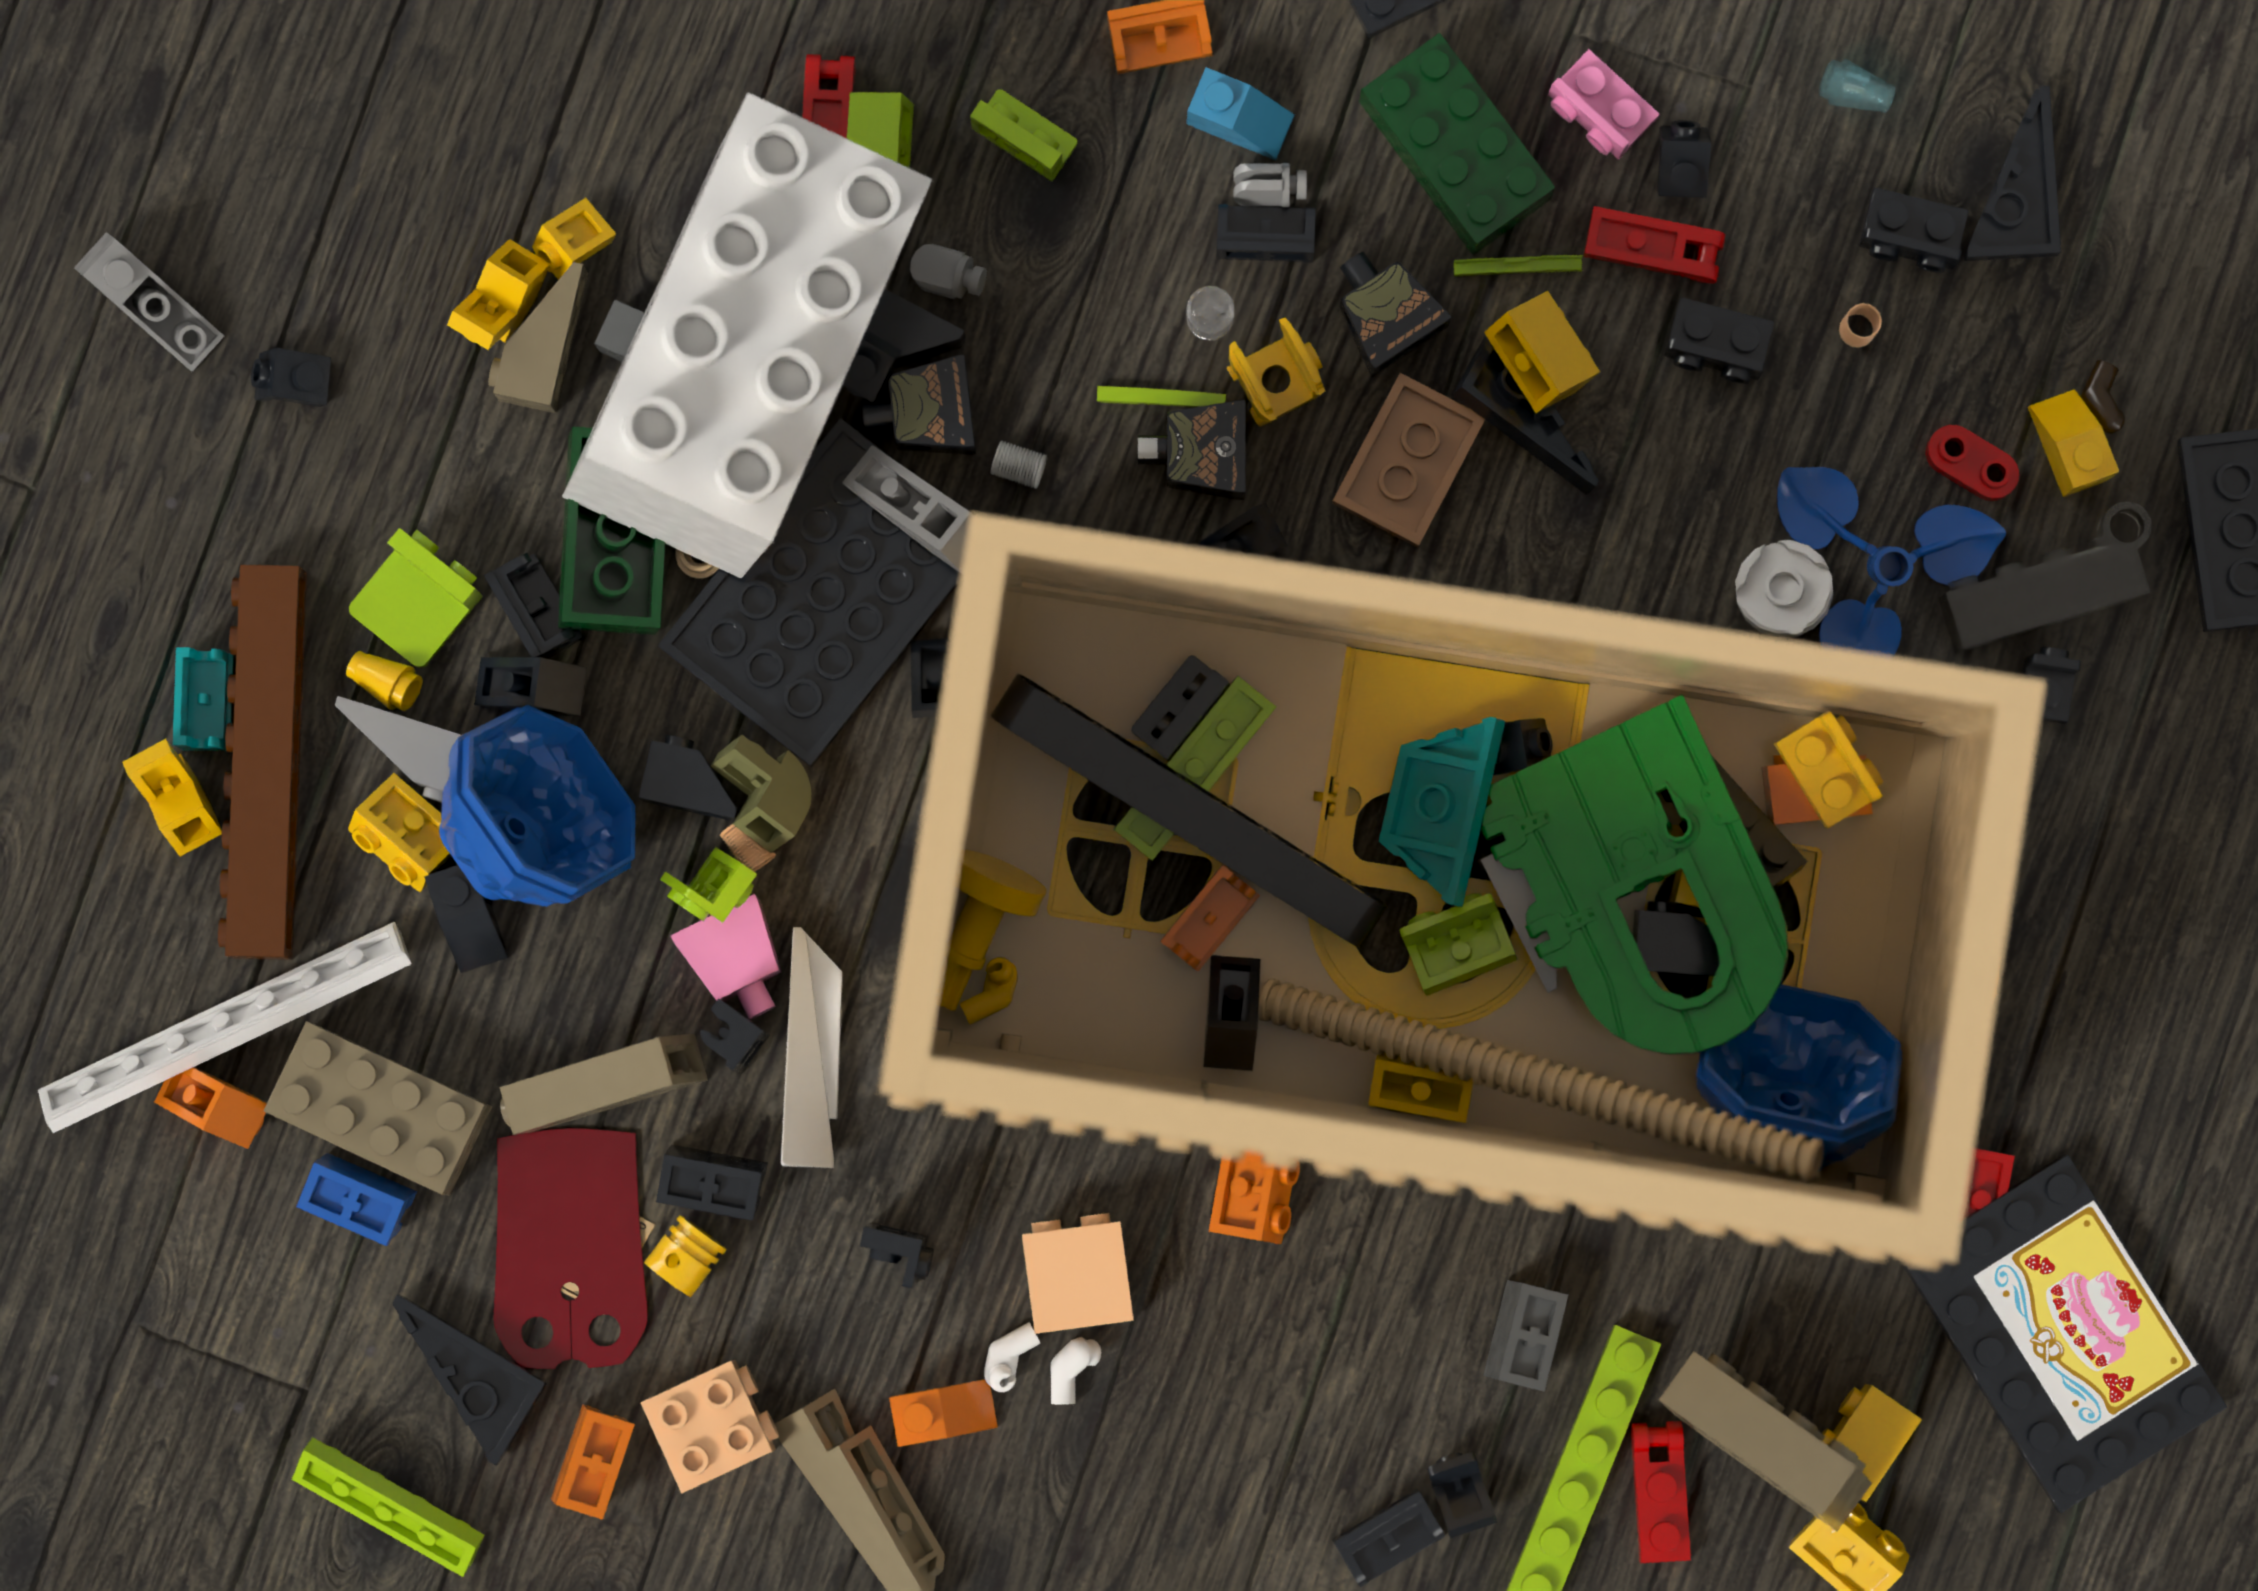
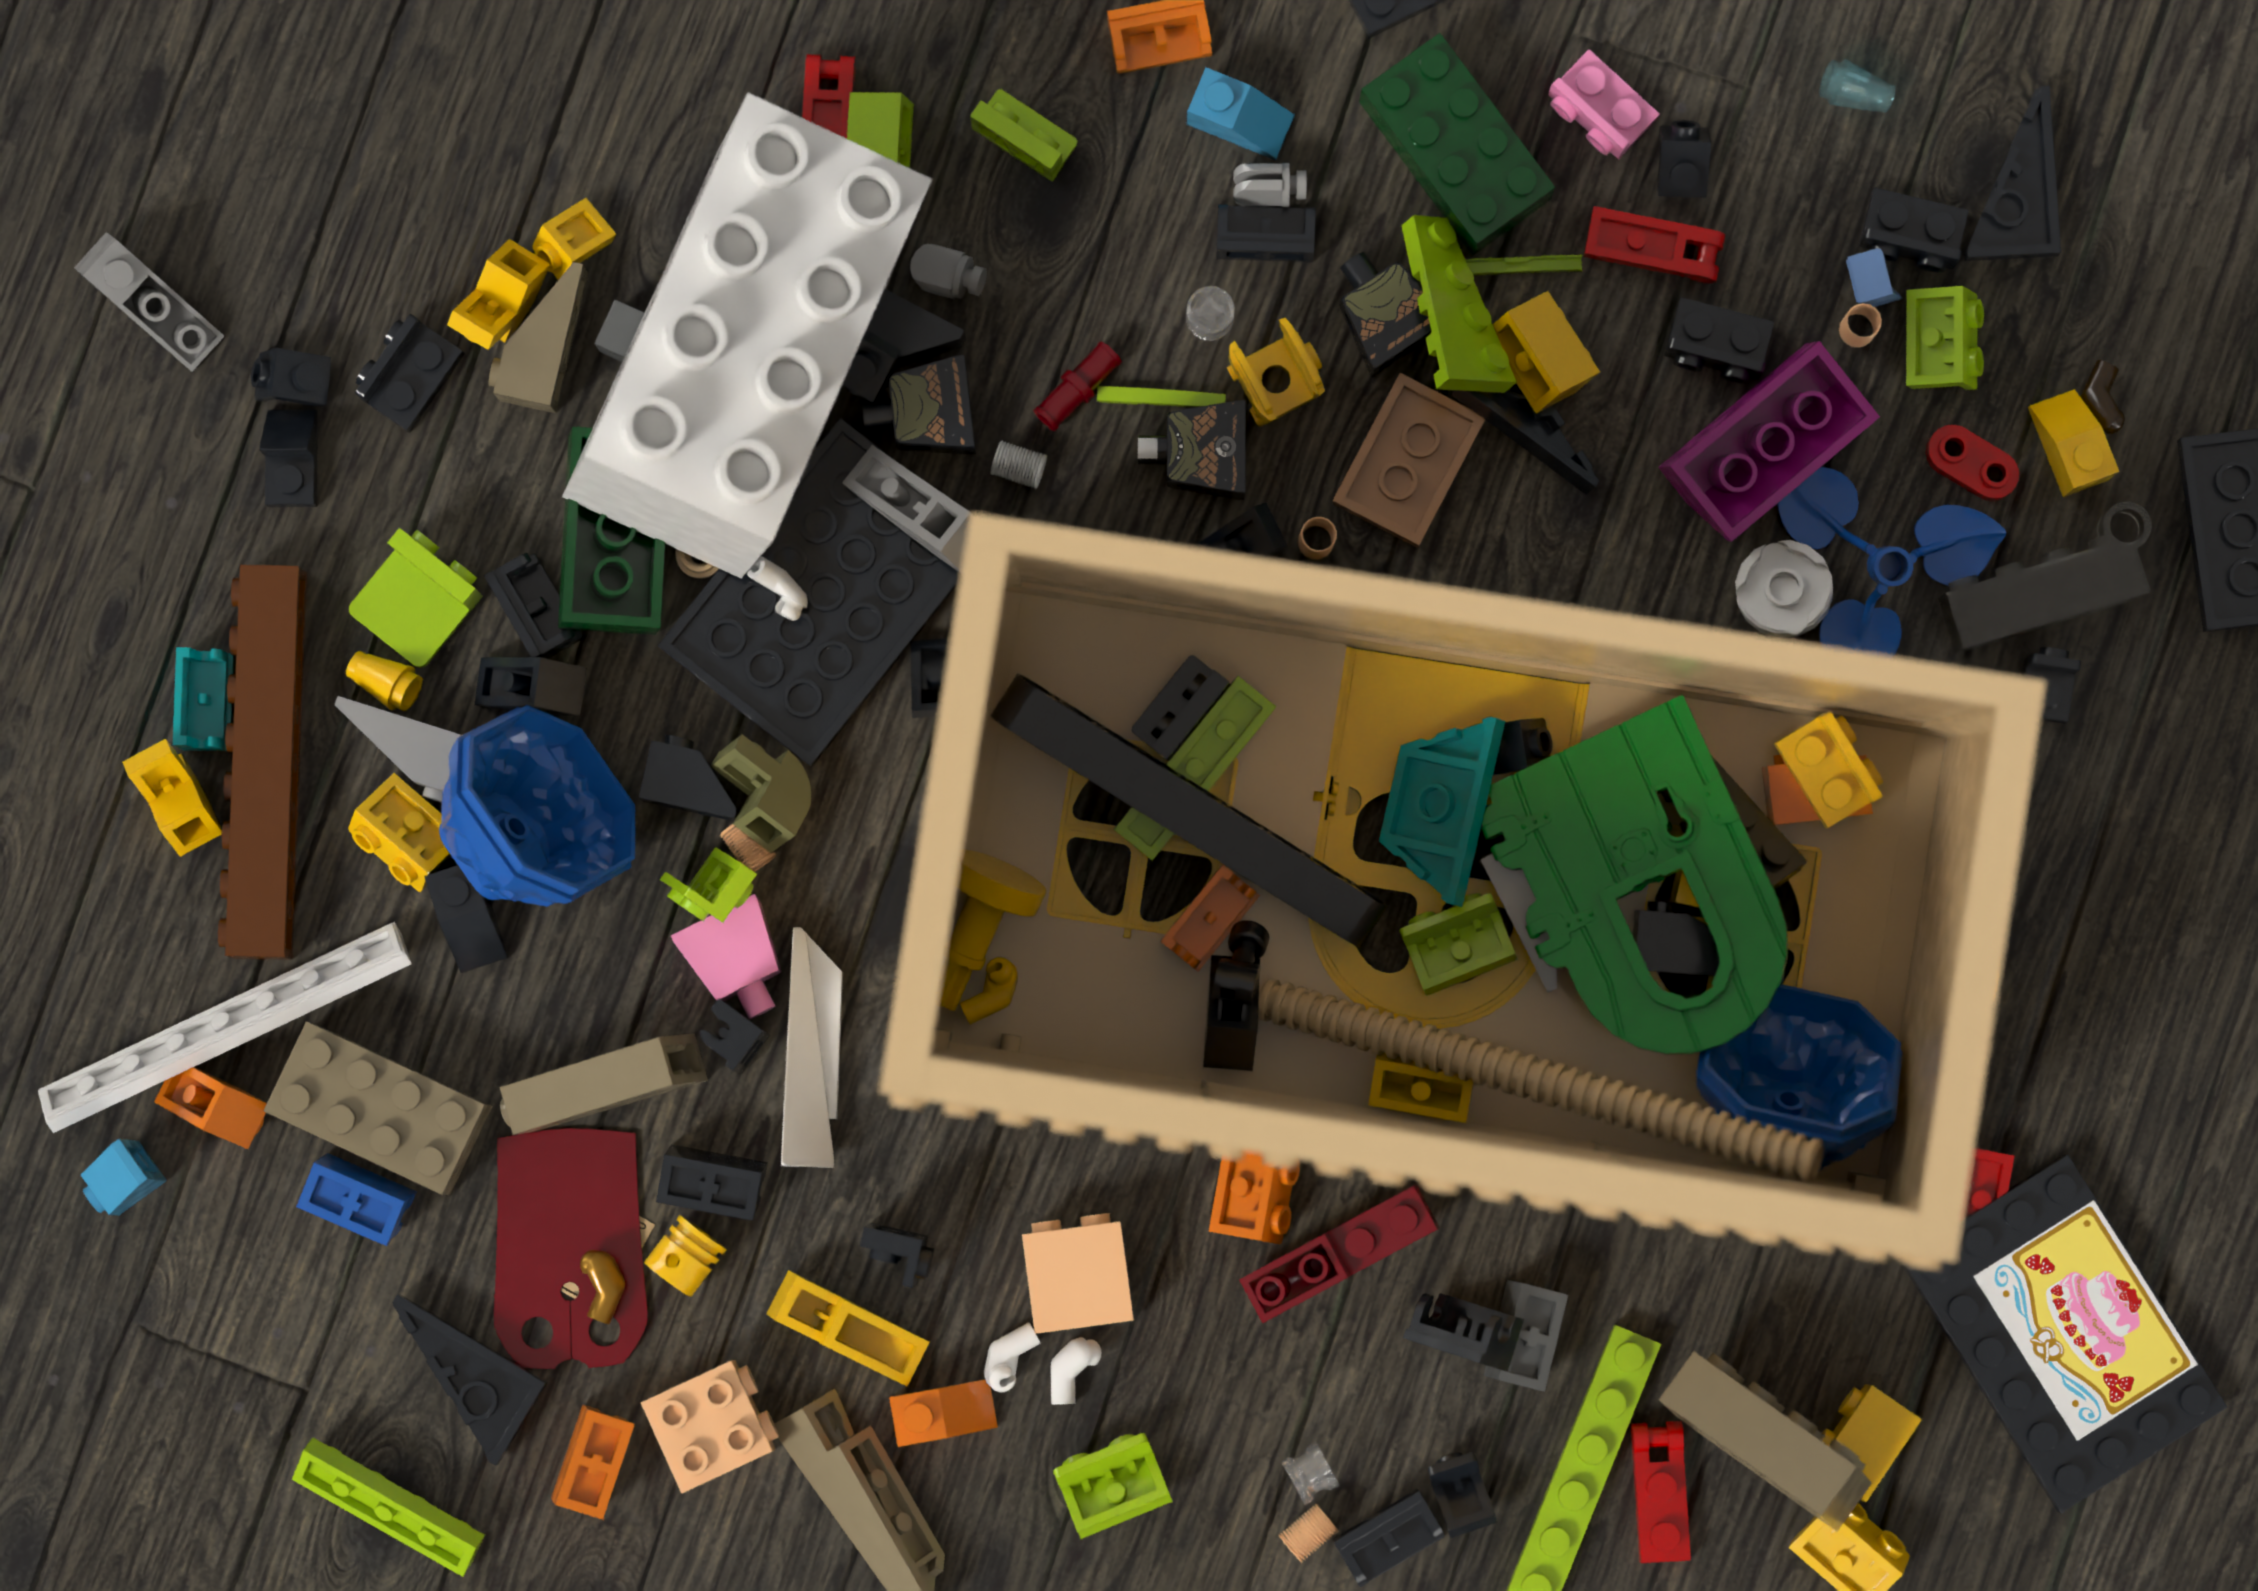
(121, 1177): none -> dark azure slope
(290, 458): none -> black slope
(407, 372): none -> black bracket
(607, 1282): none -> pearl gold arm
(776, 579): none -> white arm
(847, 1328): none -> yellow slope
(1077, 386): none -> dark red pin
(1112, 1484): none -> lime bracket
(1239, 976): none -> black leg
(1309, 1533): none -> light nougat piece
(1310, 1473): none -> clear wheel
(1323, 523): none -> light nougat piece
(1339, 1253): none -> dark red slope
(1459, 322): none -> lime wing
(1465, 1330): none -> black hinge
(1769, 441): none -> magenta slope
(1871, 278): none -> medium blue slope
(1943, 338): none -> lime bracket

